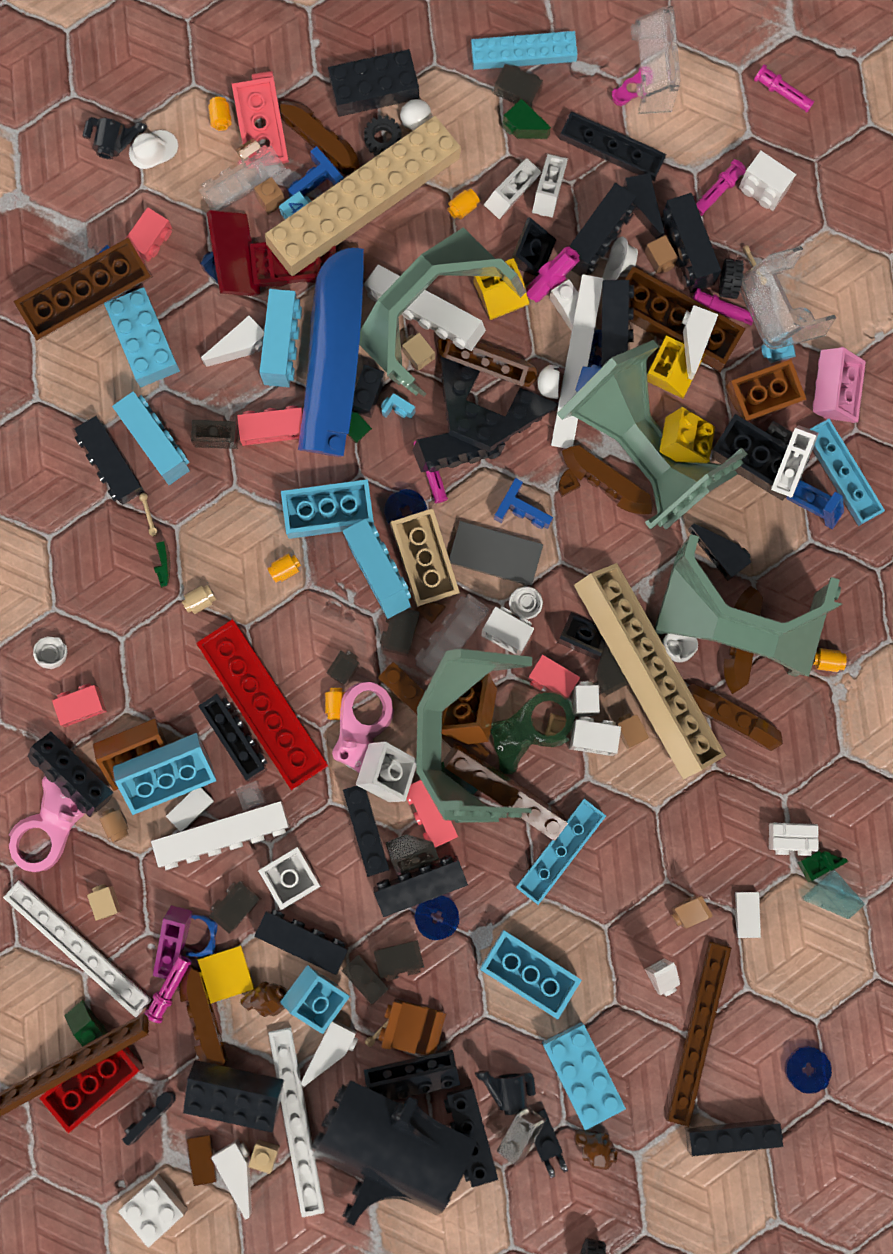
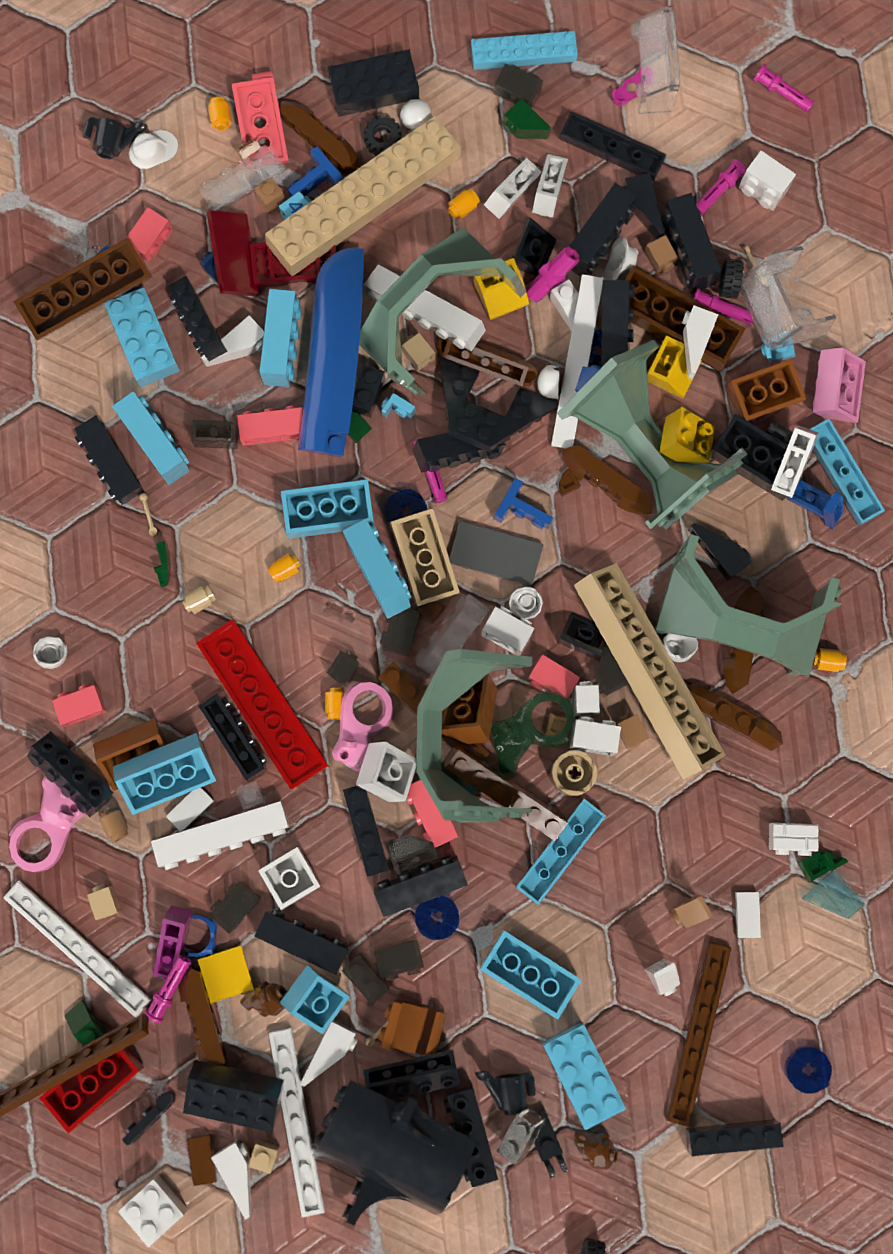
(197, 318): none -> black brick
(583, 765): none -> tan brick

